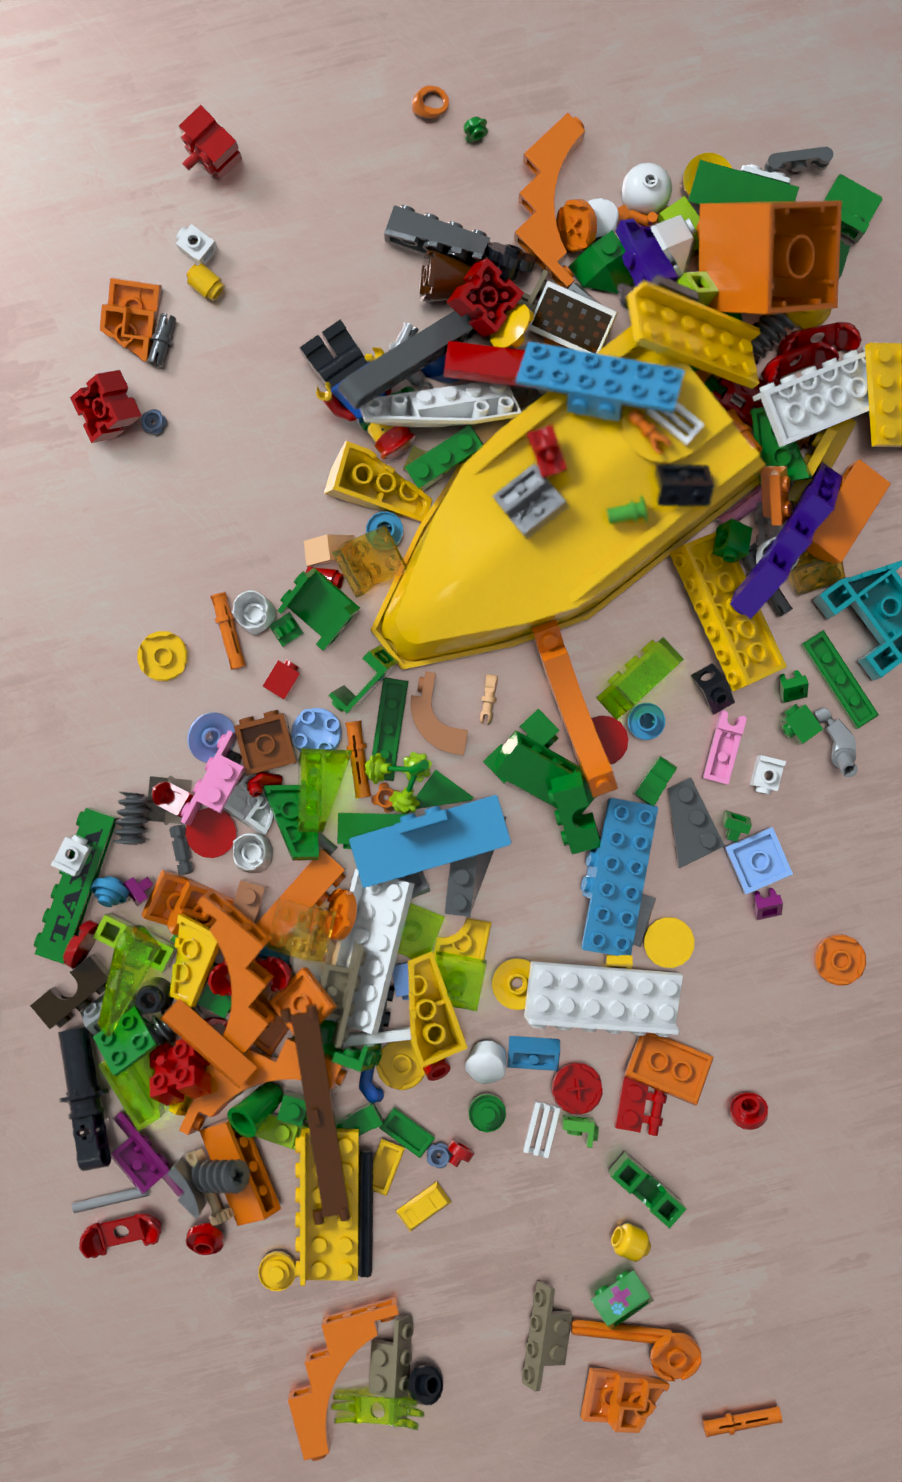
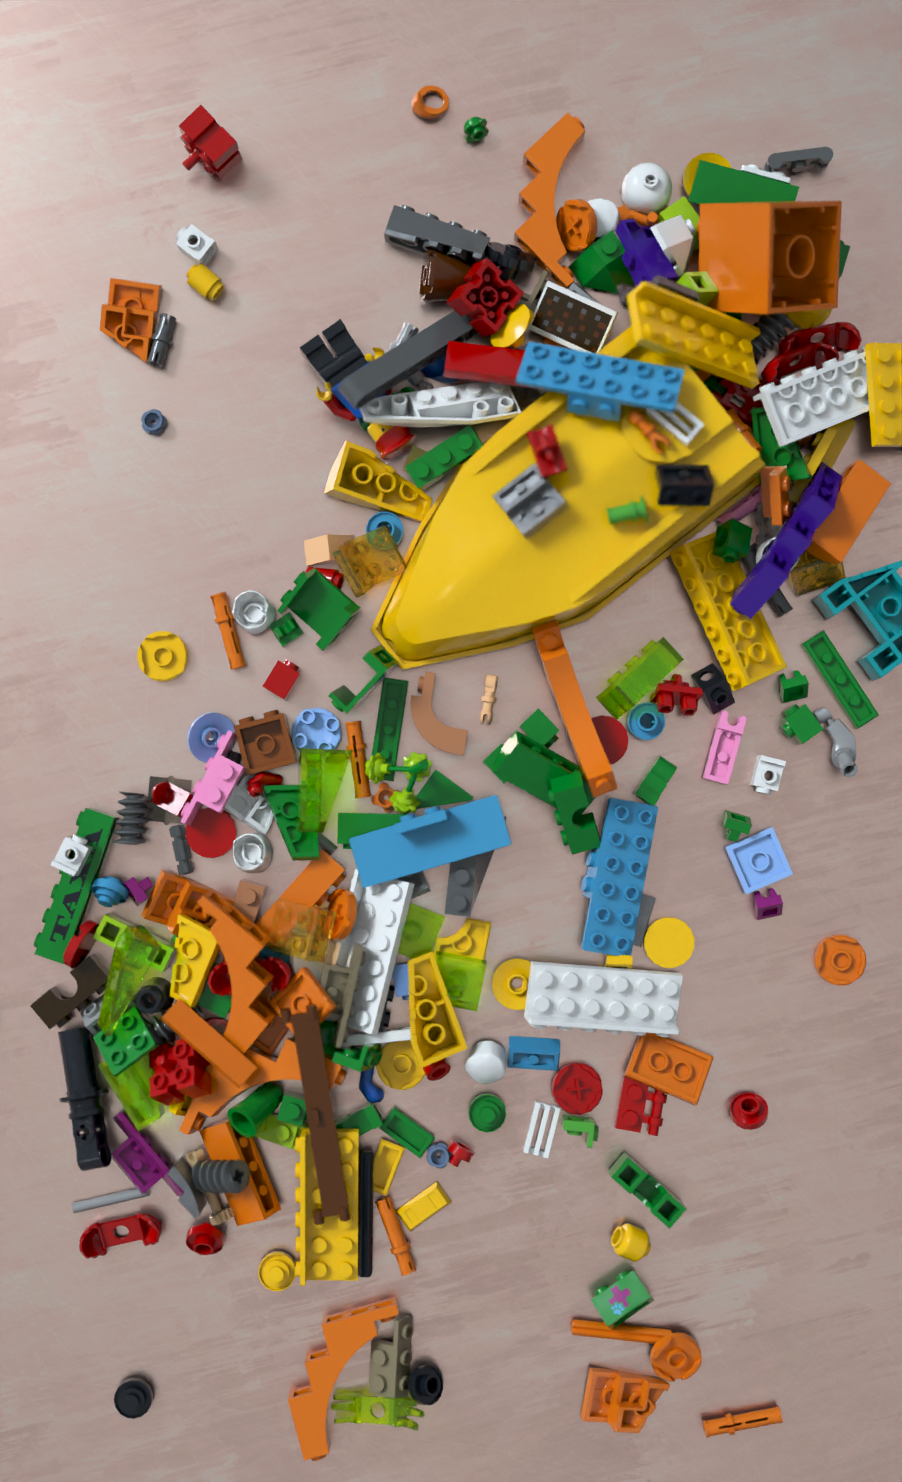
(105, 406): red brick -> none
(133, 1398): none -> black plate
(399, 1245): none -> orange pin
(547, 1336): dark tan bracket -> none
(676, 693): none -> red hips
(692, 825): dark grey wing -> none
(857, 206): green bracket -> none

